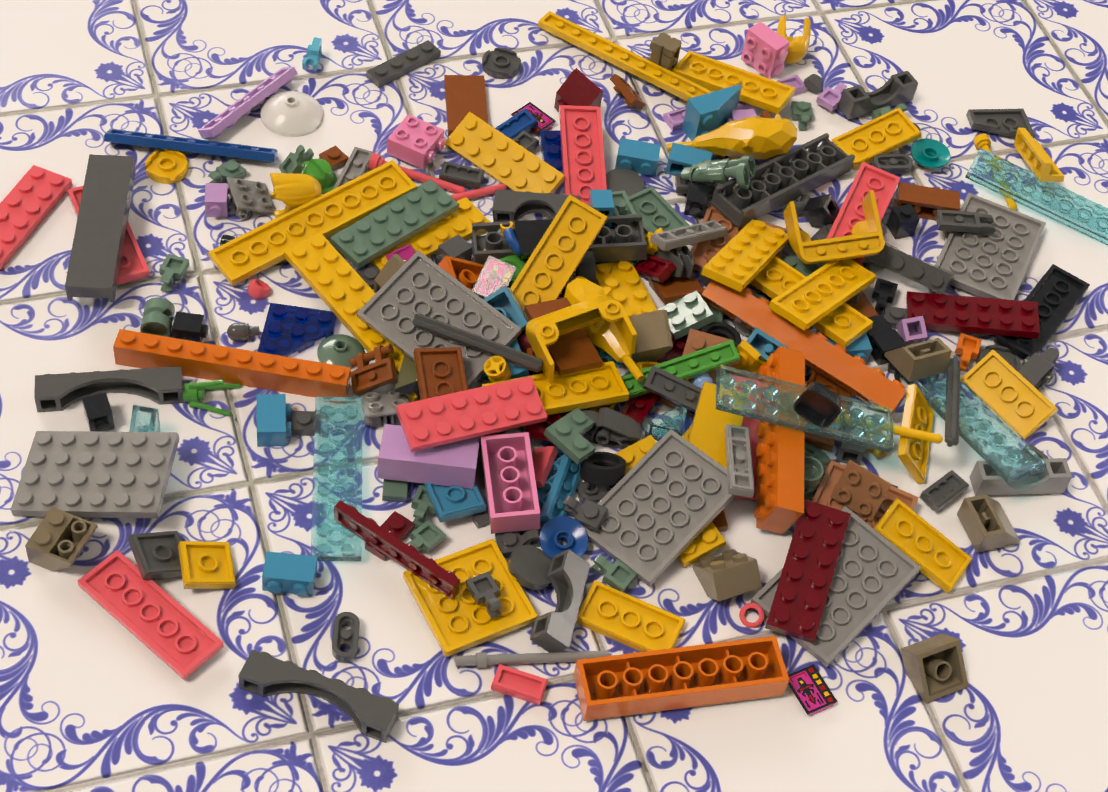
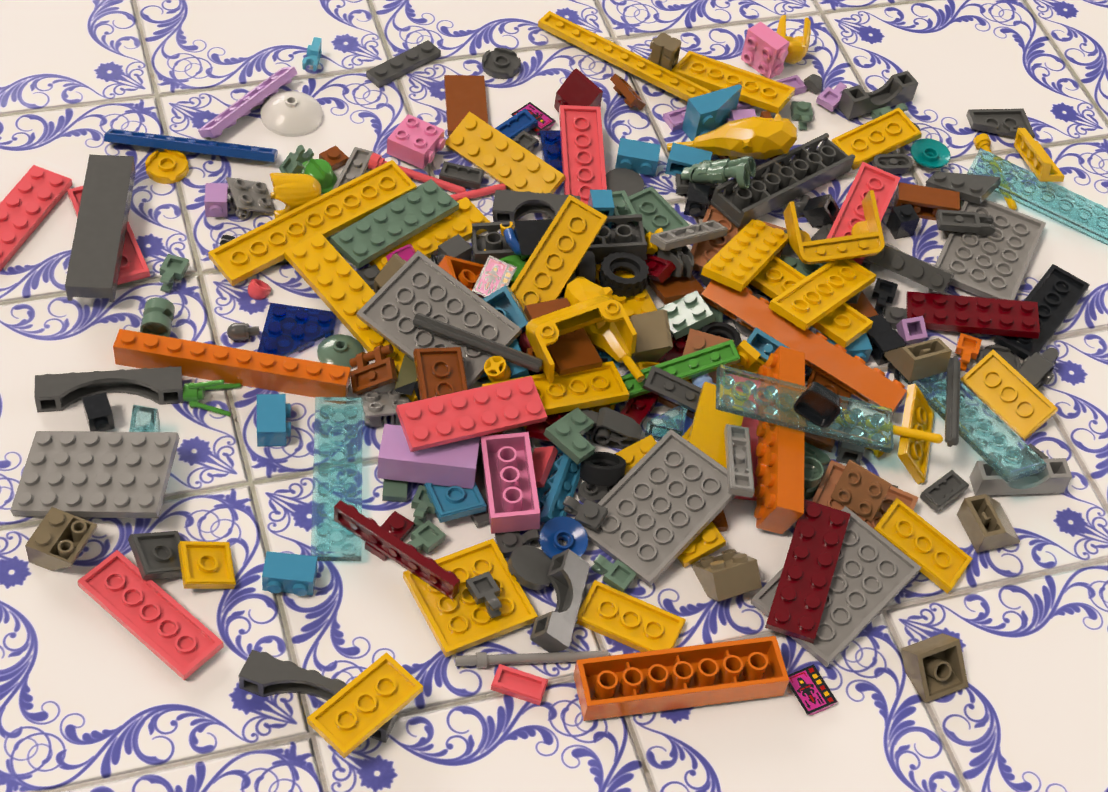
(189, 327): black brick -> none
(227, 169): sand green plate -> none
(303, 423): dark grey plate -> none
(345, 638): dark grey plate -> none
(365, 705): none -> yellow plate
(624, 262): none -> black tyre
(751, 606): coral piece -> none
(971, 187): none -> dark grey wing

